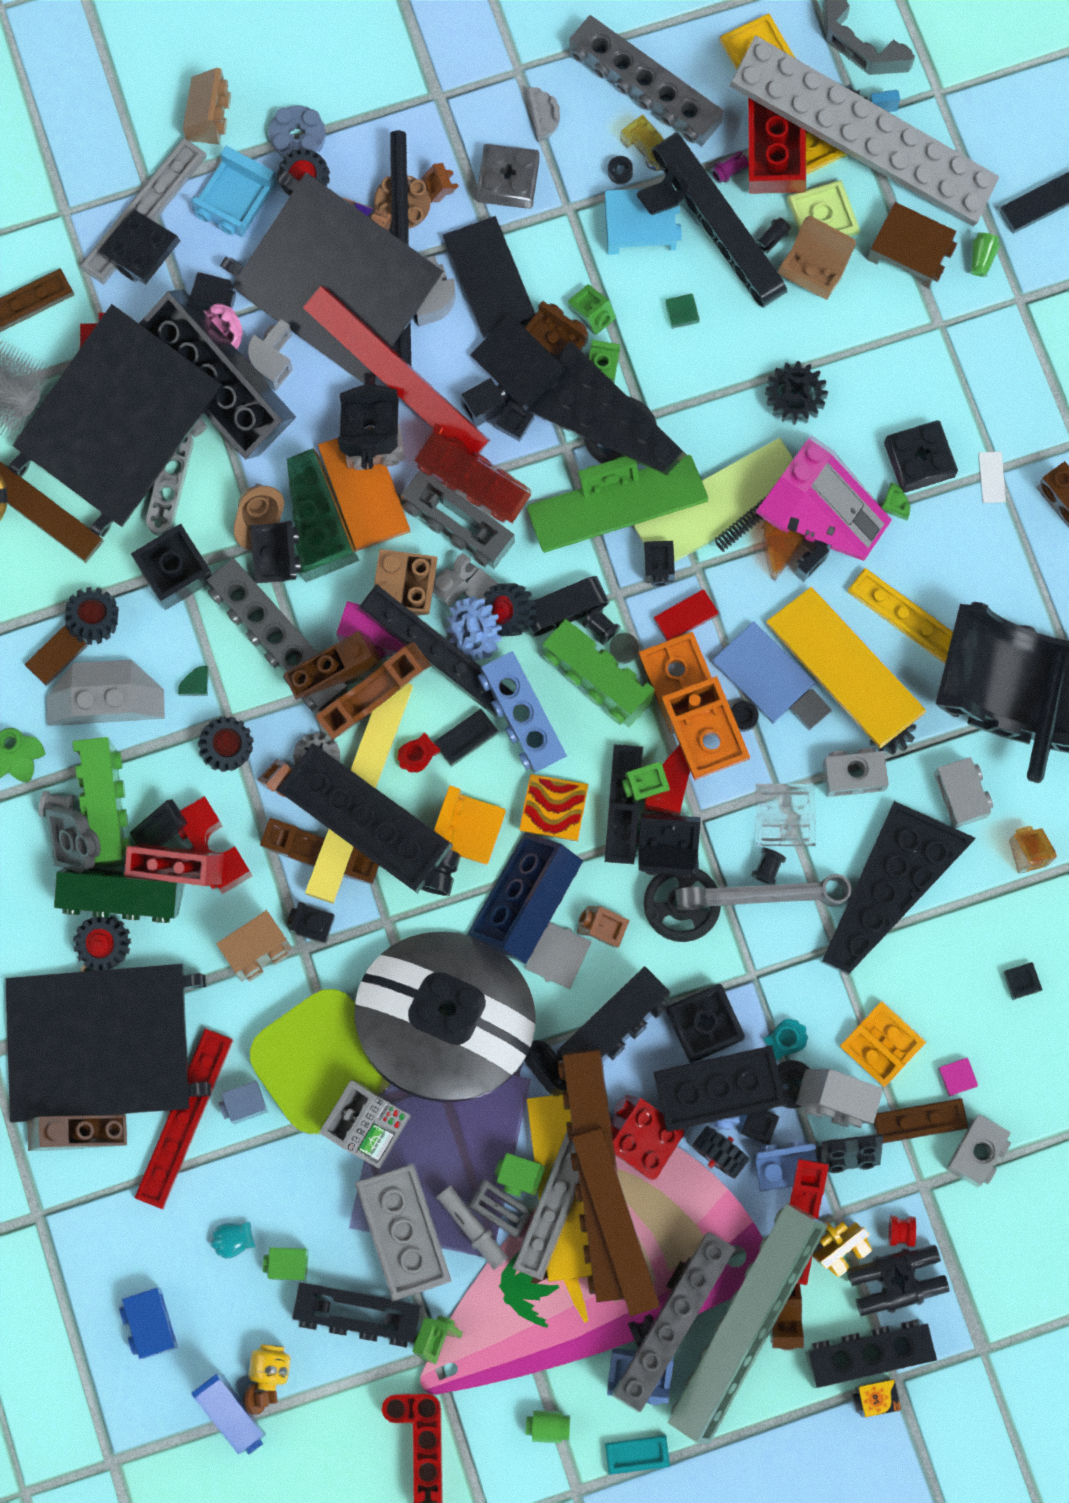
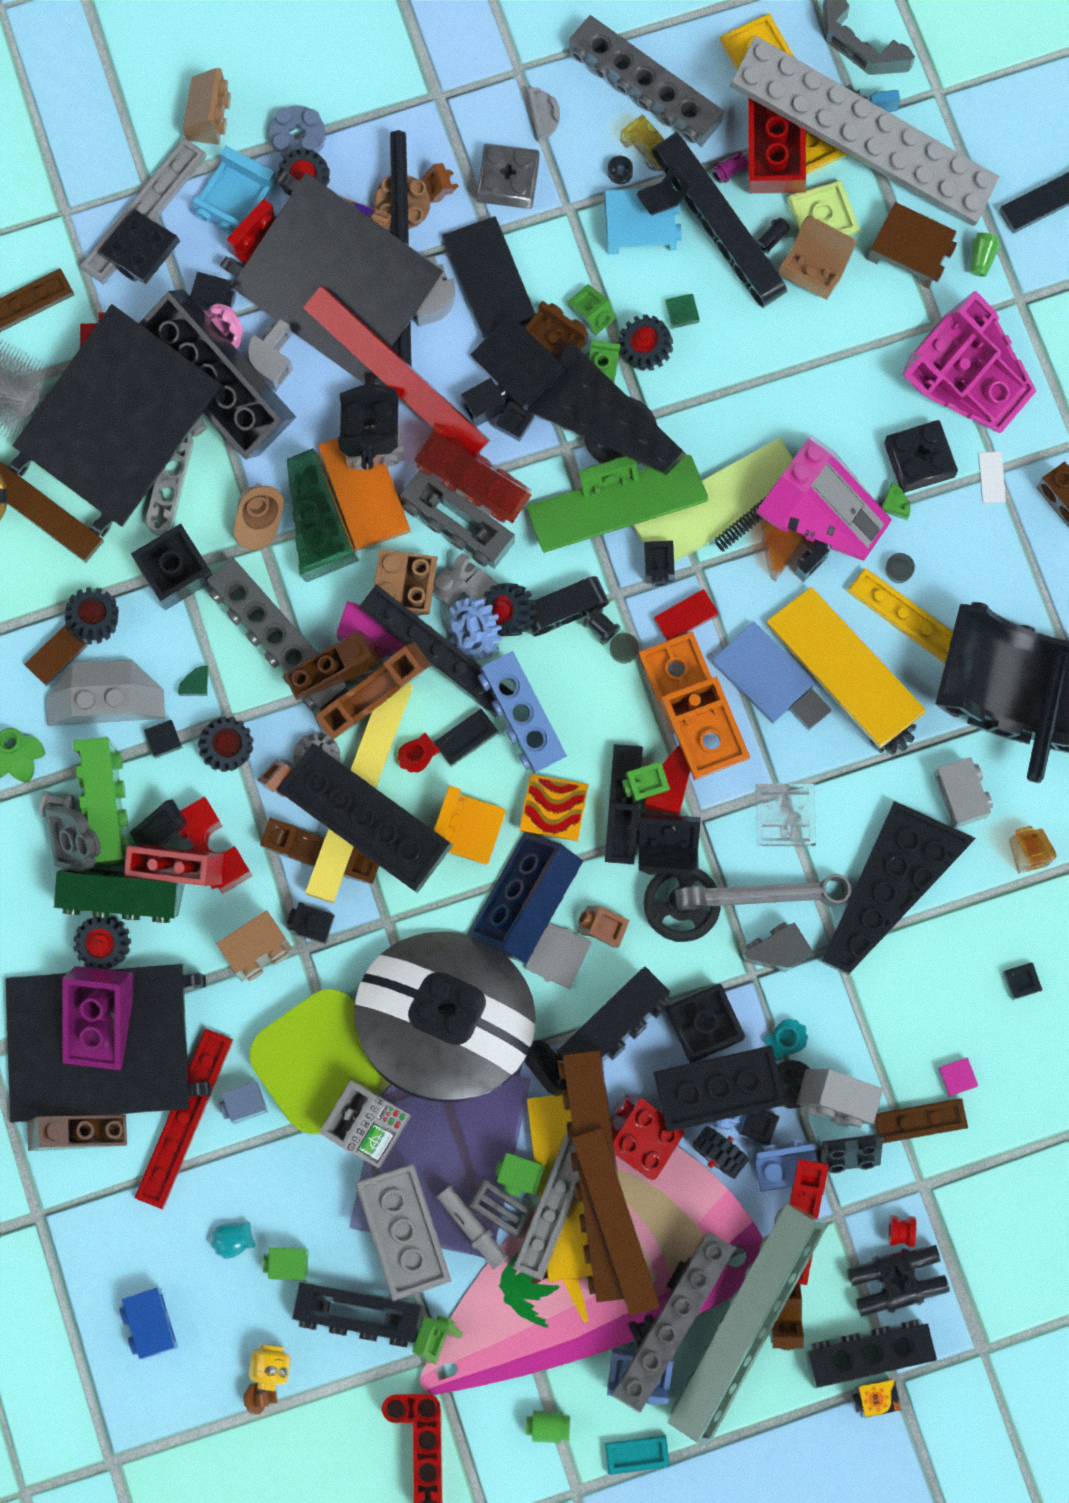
(95, 1016): none -> magenta slope
(163, 739): none -> black tile
(229, 1414): slope -> none
(251, 231): none -> red bracket
(274, 552): black bracket -> none
(441, 880): black wheel -> none
(597, 674): bright green wedge -> none
(646, 342): none -> black wheel
(745, 715): black tile -> none
(768, 866): black bush -> none
(780, 951): none -> dark grey slope
(796, 380): black gear -> none
(839, 1242): yellow hips -> none
(841, 783): light grey brick -> none
(883, 1043): light orange slope -> none
(899, 568): none -> clear smoke tile
(964, 1162): light grey brick -> none
(971, 366): none -> dark pink wedge

